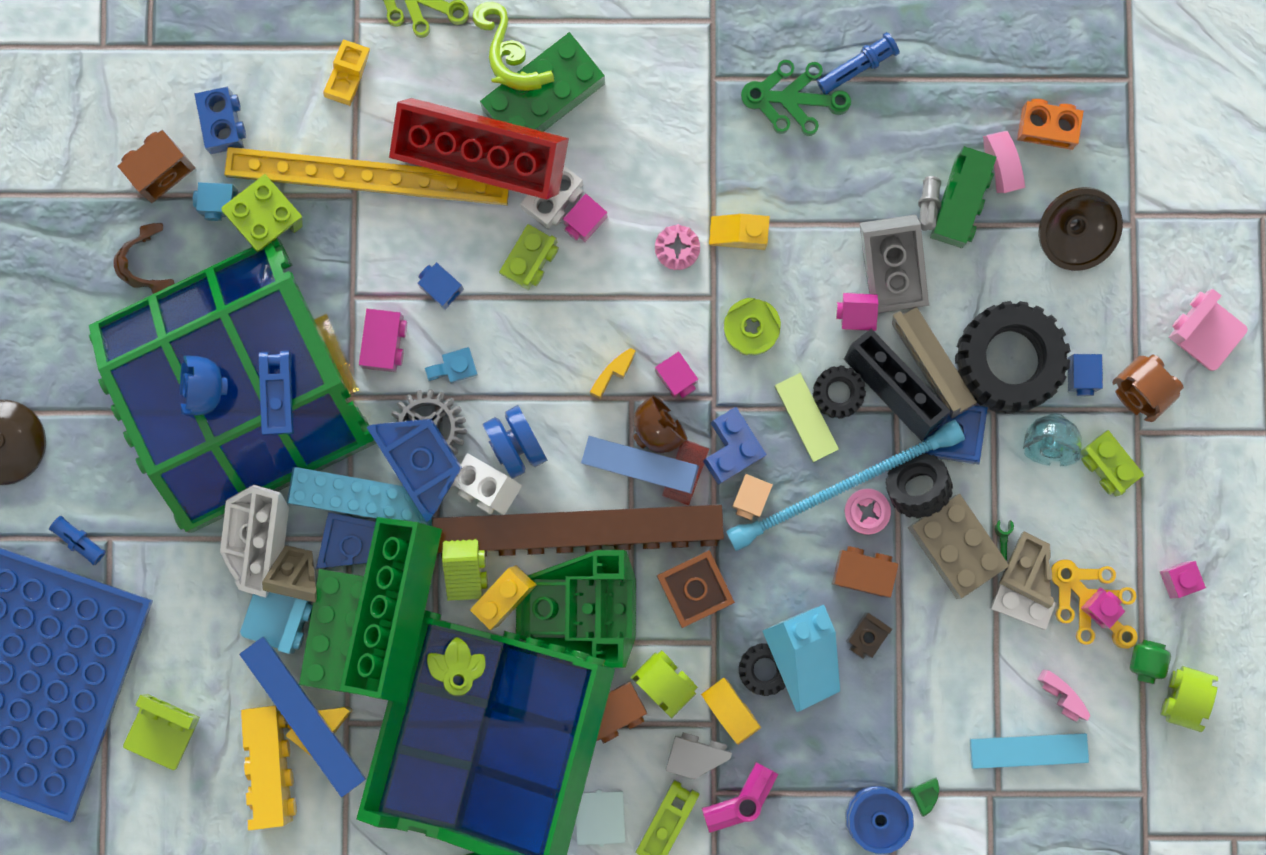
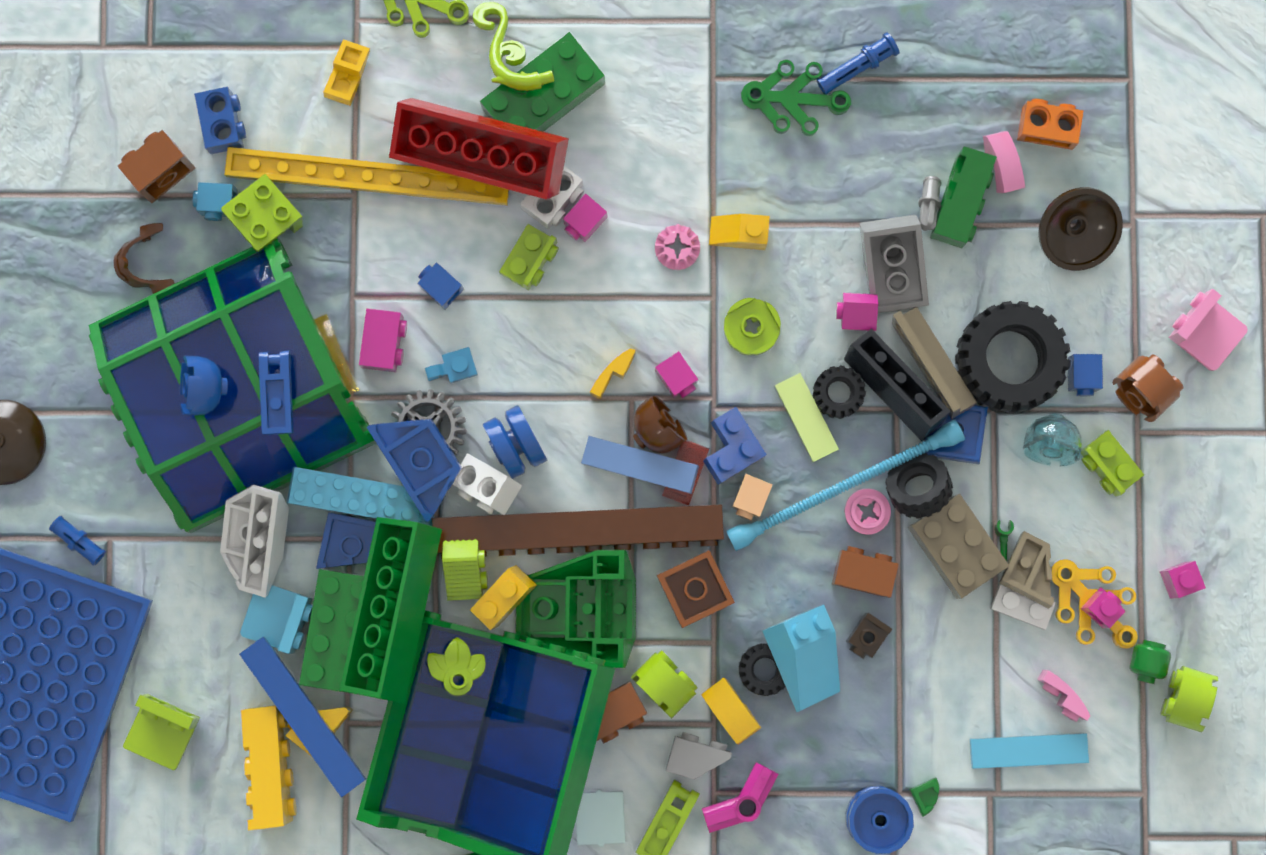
(292, 574): dark tan wing -> none

